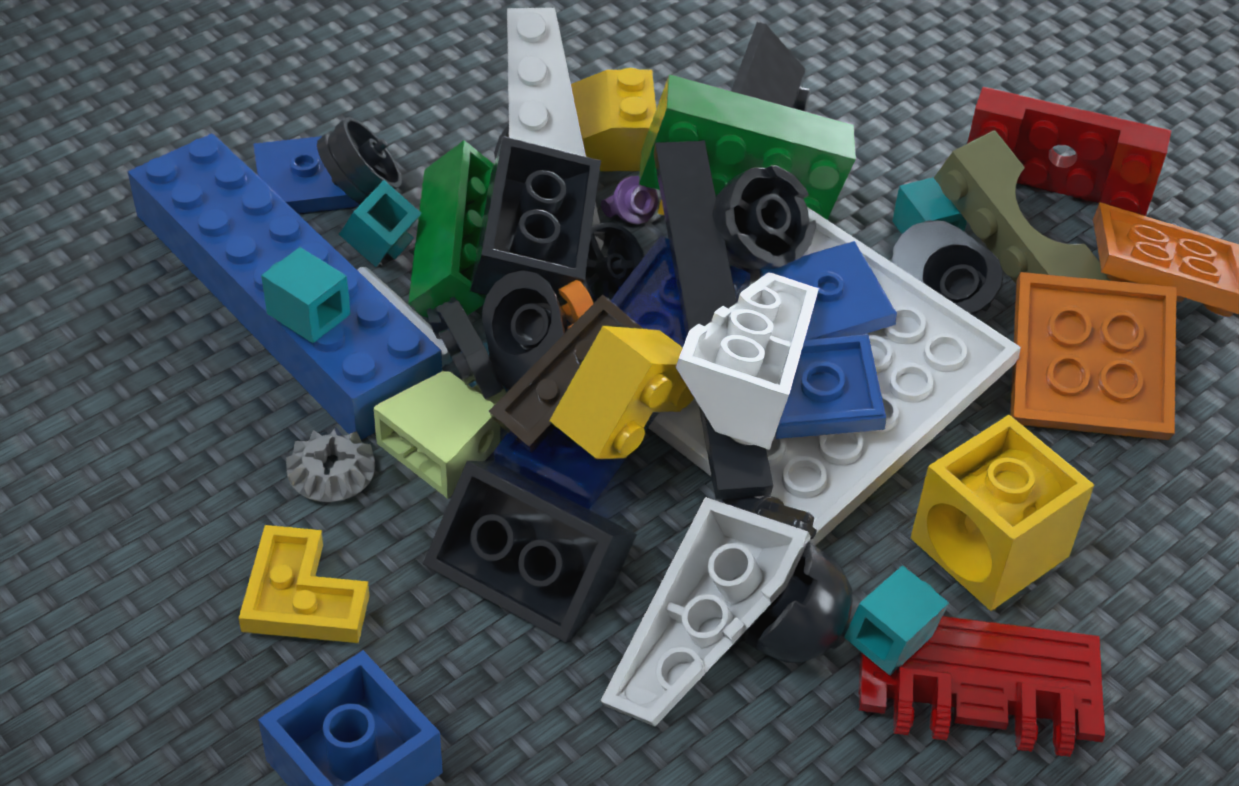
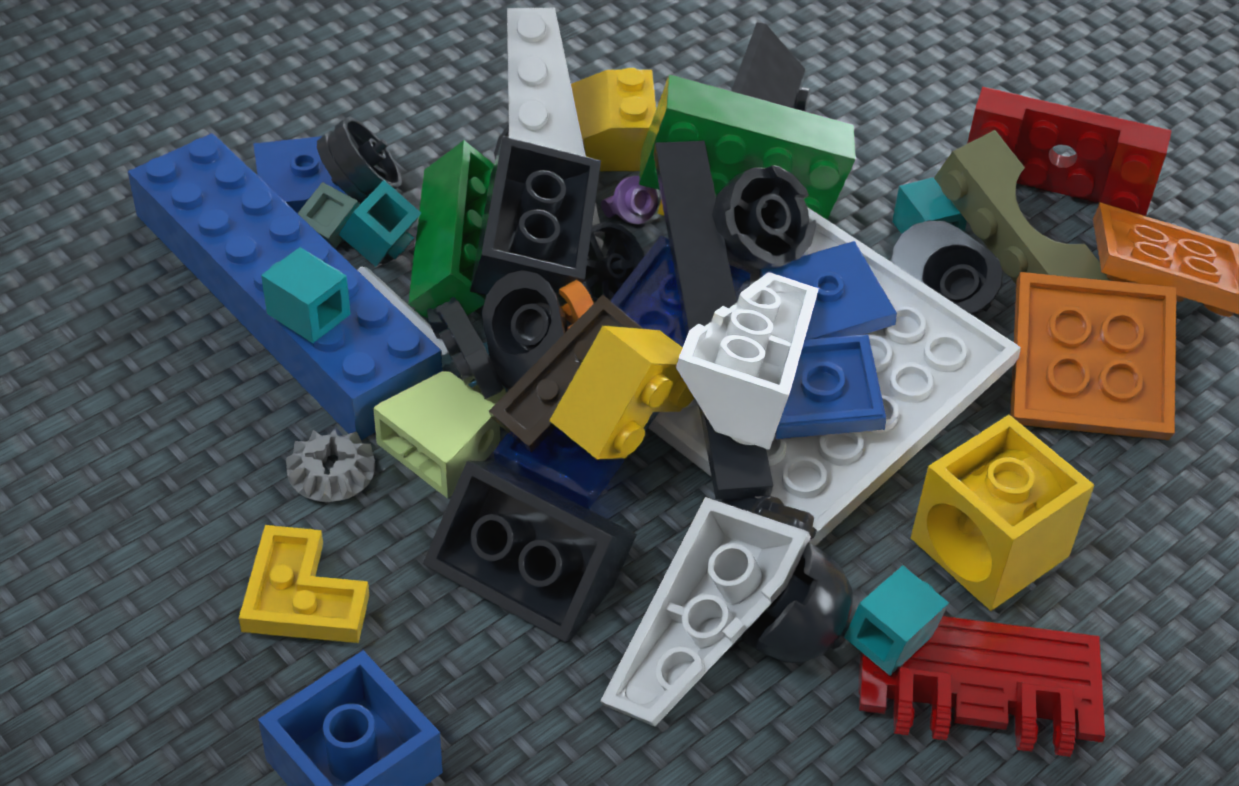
(328, 212): none -> sand green plate

